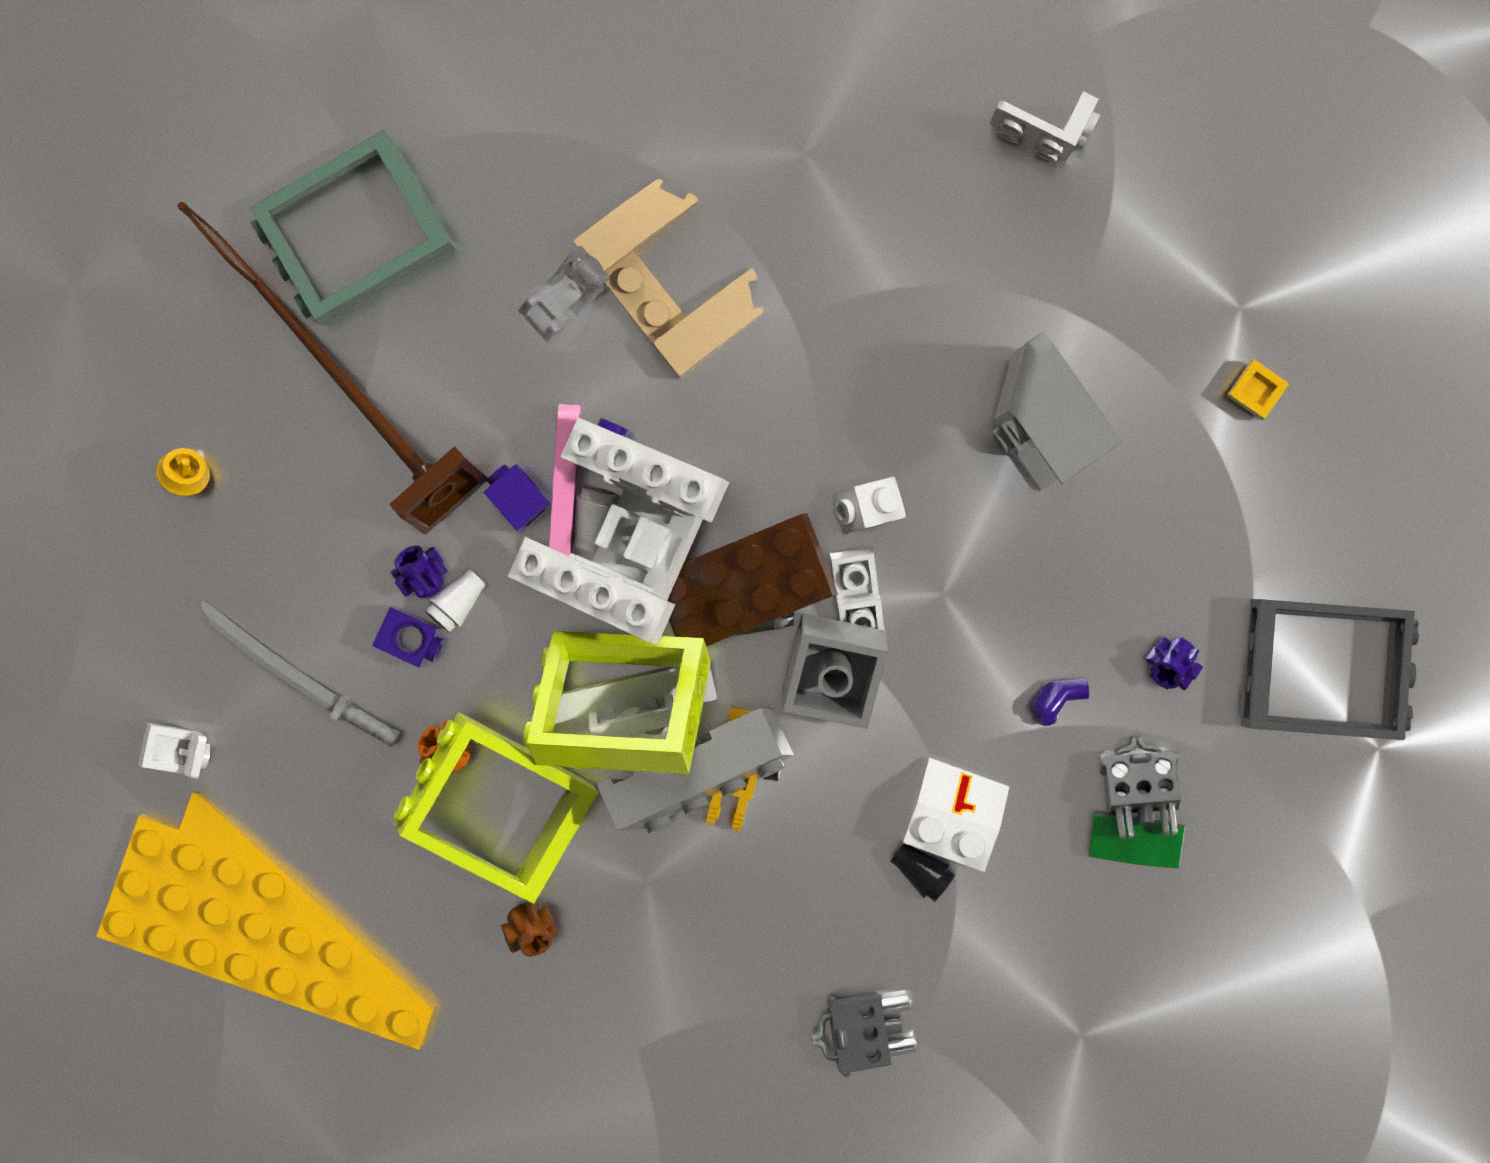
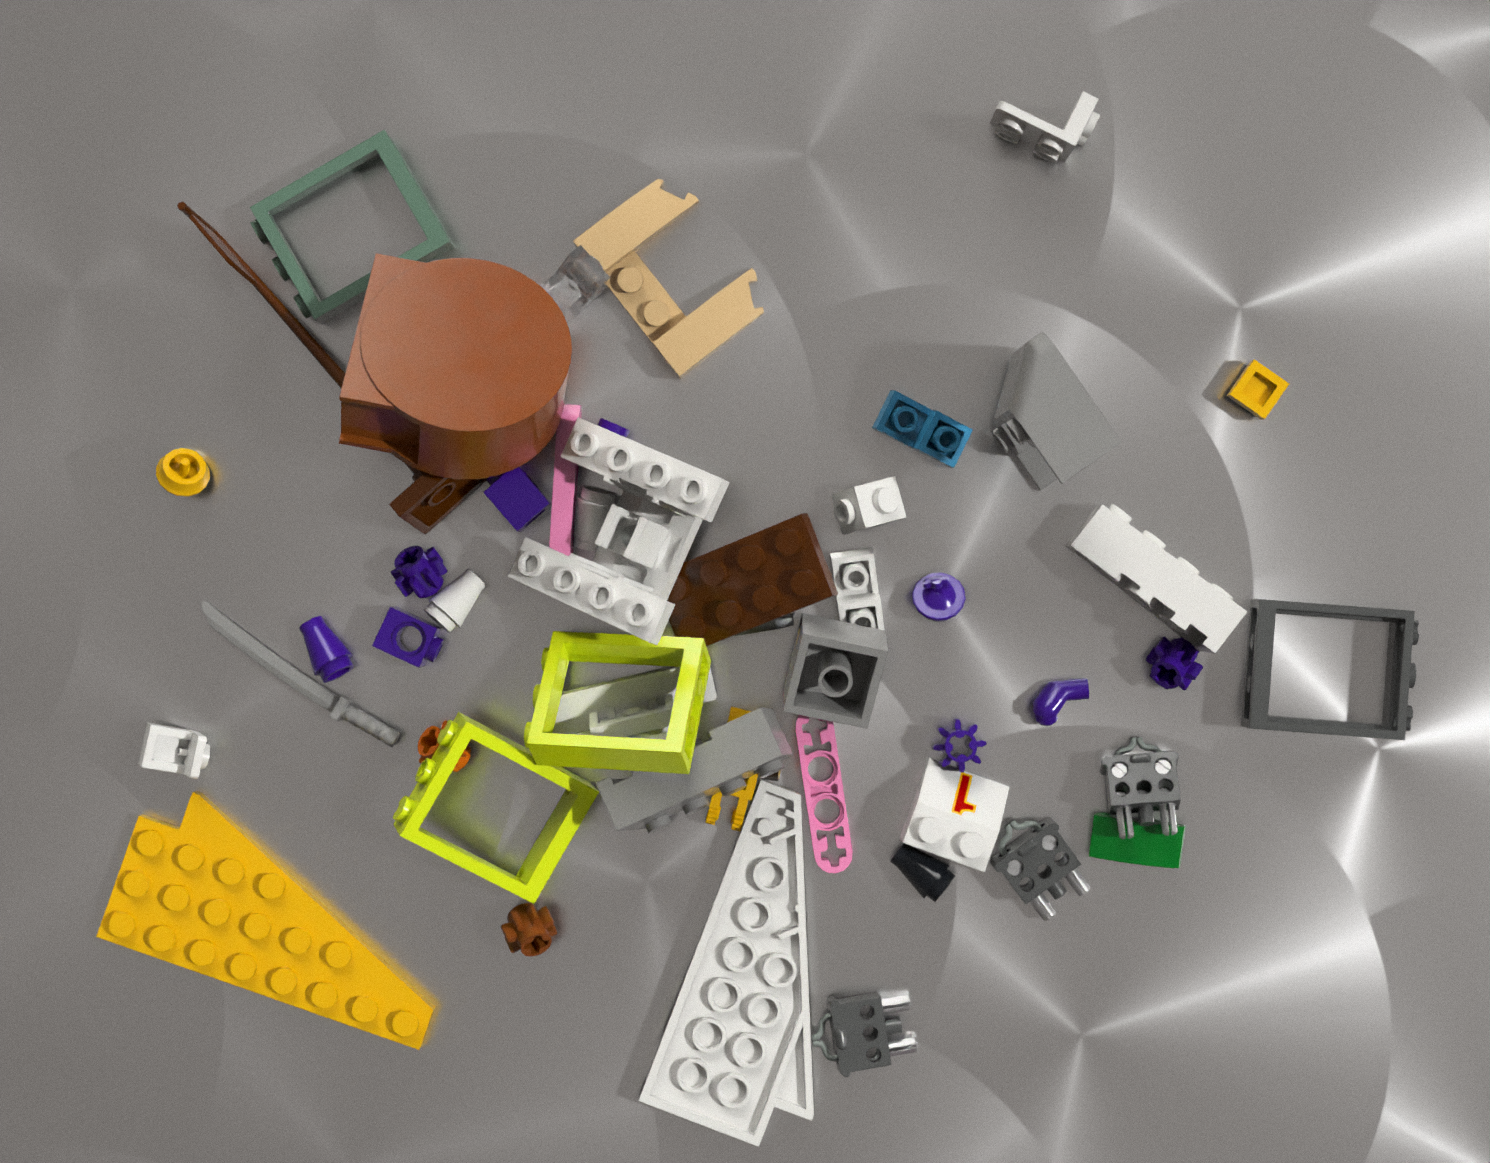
(326, 651): none -> dark purple cone
(455, 367): none -> dark orange brick
(744, 1006): none -> white wing
(827, 789): none -> bright pink beam
(922, 428): none -> dark azure slope
(938, 596): none -> dark purple hat
(946, 747): none -> dark purple gear
(1029, 852): none -> dark grey piece
(1156, 579): none -> white wedge

